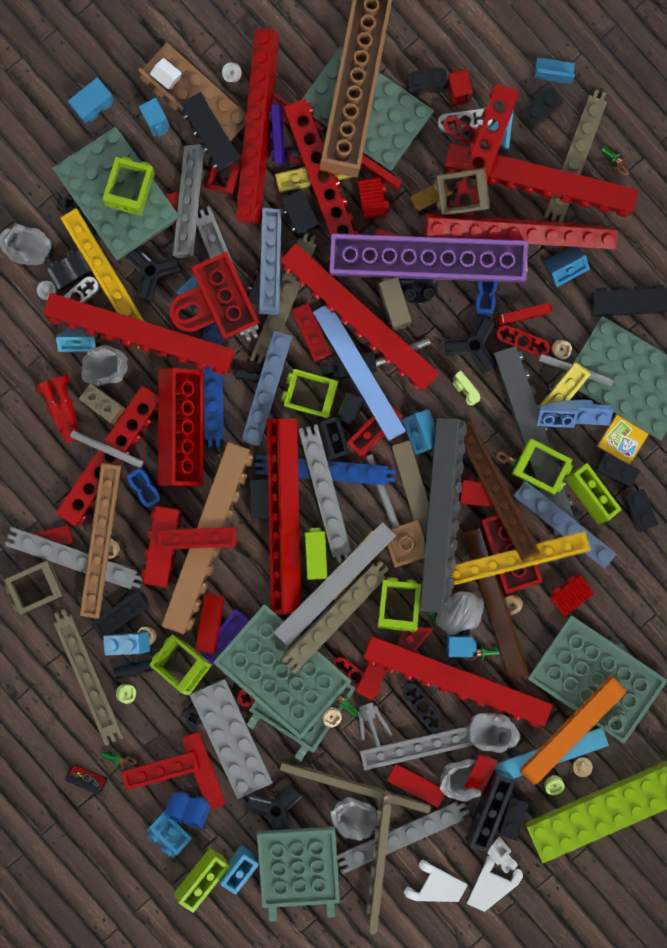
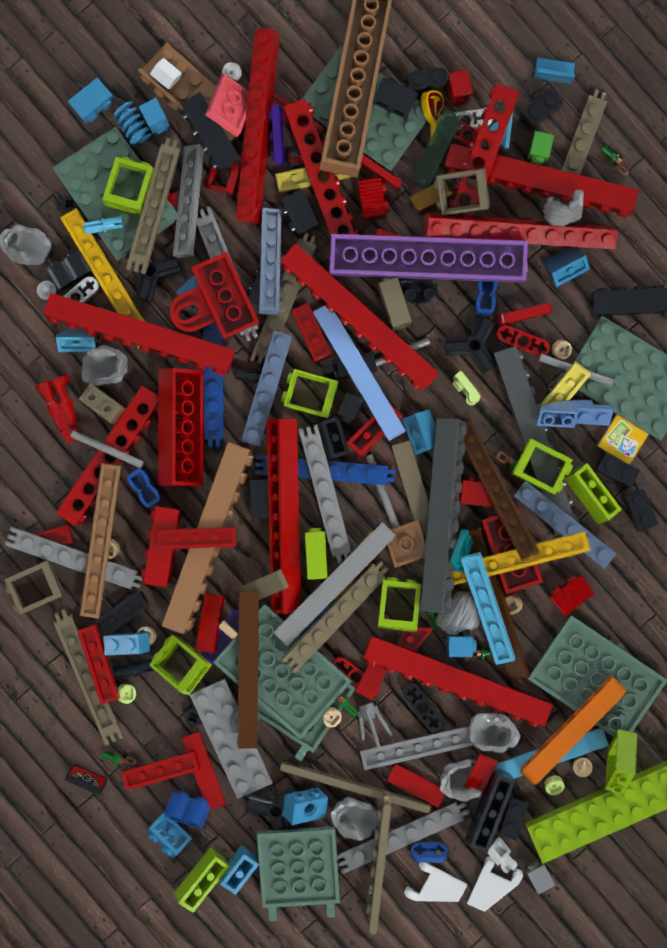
(98, 664): none -> red plate
(102, 225): none -> medium azure axle
(130, 124): none -> dark azure piece
(154, 206): none -> dark tan hinge
(228, 629): none -> tan tile
(229, 105): none -> coral tile
(248, 669): none -> reddish brown tile
(267, 585): none -> dark tan tile
(305, 806): none -> dark azure brick
(395, 97): none -> black brick
(429, 852): none -> blue beam
(432, 104): none -> yellow piece
(437, 148): none -> clear green tile
(461, 549): none -> teal tile
(488, 608): none -> medium azure plate
(539, 148): none -> bright green brick
(539, 876): none -> light grey brick
(561, 214): none -> light grey hair
(621, 761): none -> lime window

